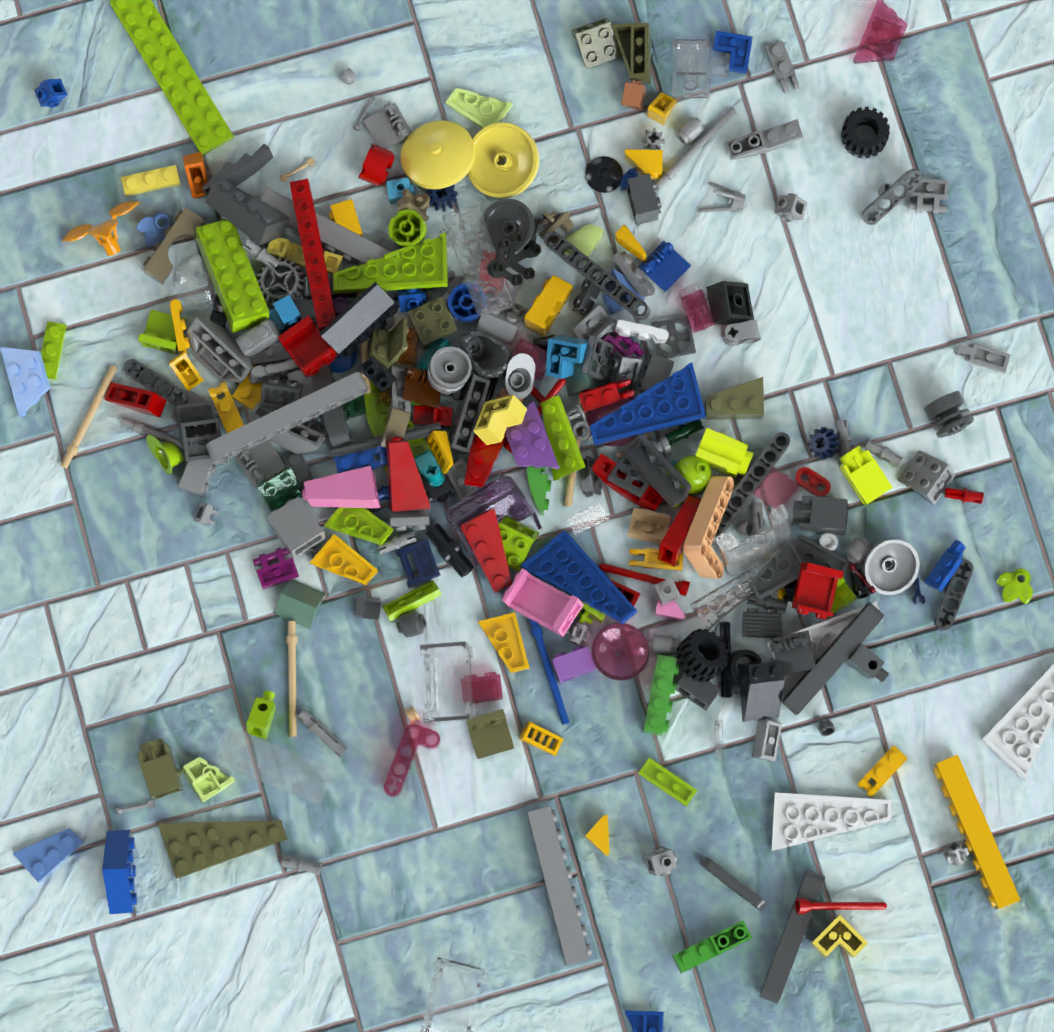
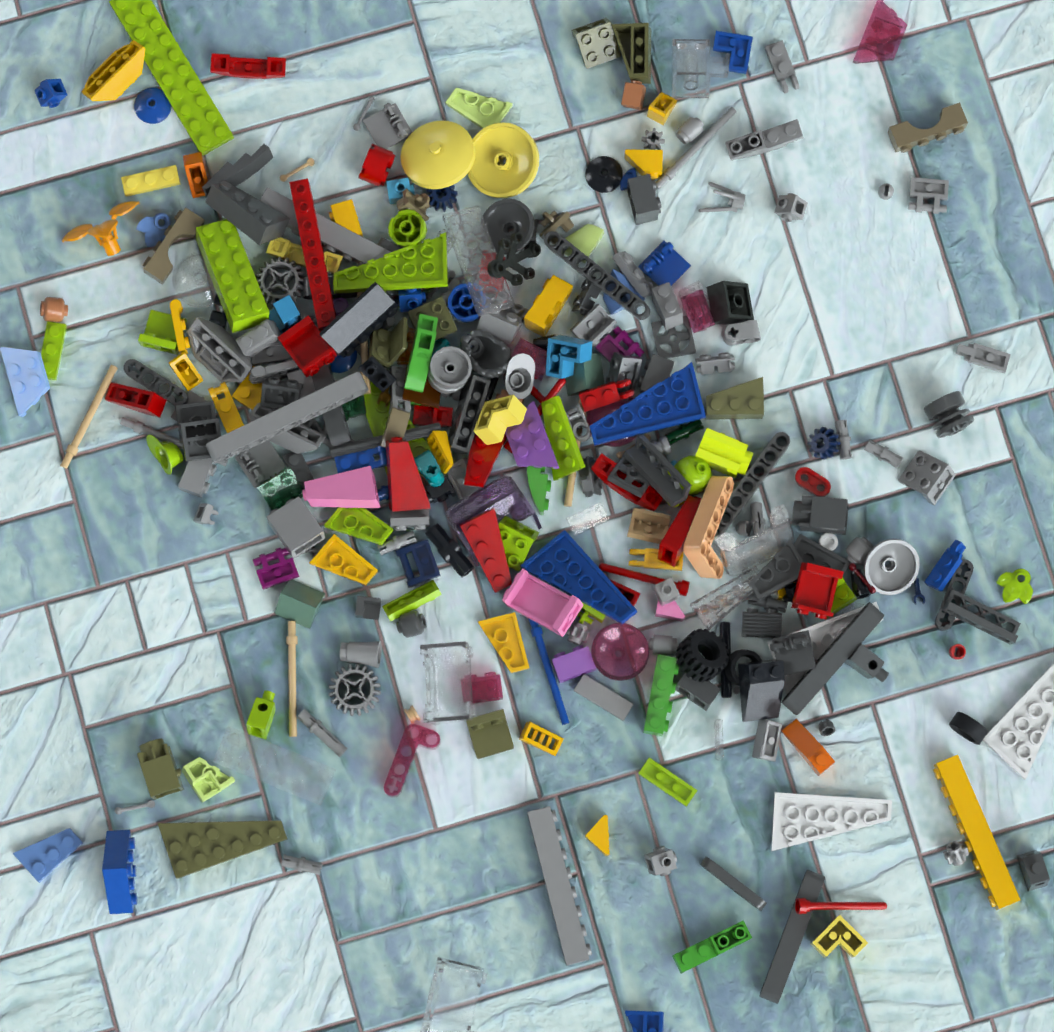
(53, 309): none -> nougat head
(116, 73): none -> yellow wedge
(155, 113): none -> blue dish
(248, 67): none -> red slope
(261, 254): light grey pin -> none
(342, 678): none -> light grey gear
(348, 77): light grey hinge -> none
(361, 653): none -> light grey plant
(421, 353): none -> bright green slope
(603, 697): none -> light grey tile
(604, 351): dark grey piece -> none
(629, 242): yellow slope -> none
(641, 331): white hinge -> none
(667, 306): none -> light grey brick
(722, 361): none -> light grey hinge
(776, 489): clear pink piece -> none
(808, 747): none -> orange slope
(864, 475): neon yellow piece -> none
(869, 118): black tyre -> none
(883, 770): yellow plate -> none
(894, 199): dark grey beam -> none
(905, 136): none -> dark tan arch
(960, 653): none -> red hinge
(964, 495): red axle -> none
(968, 728): none -> black tyre
(979, 620): none -> dark grey fence
(1033, 870): none -> dark grey torso

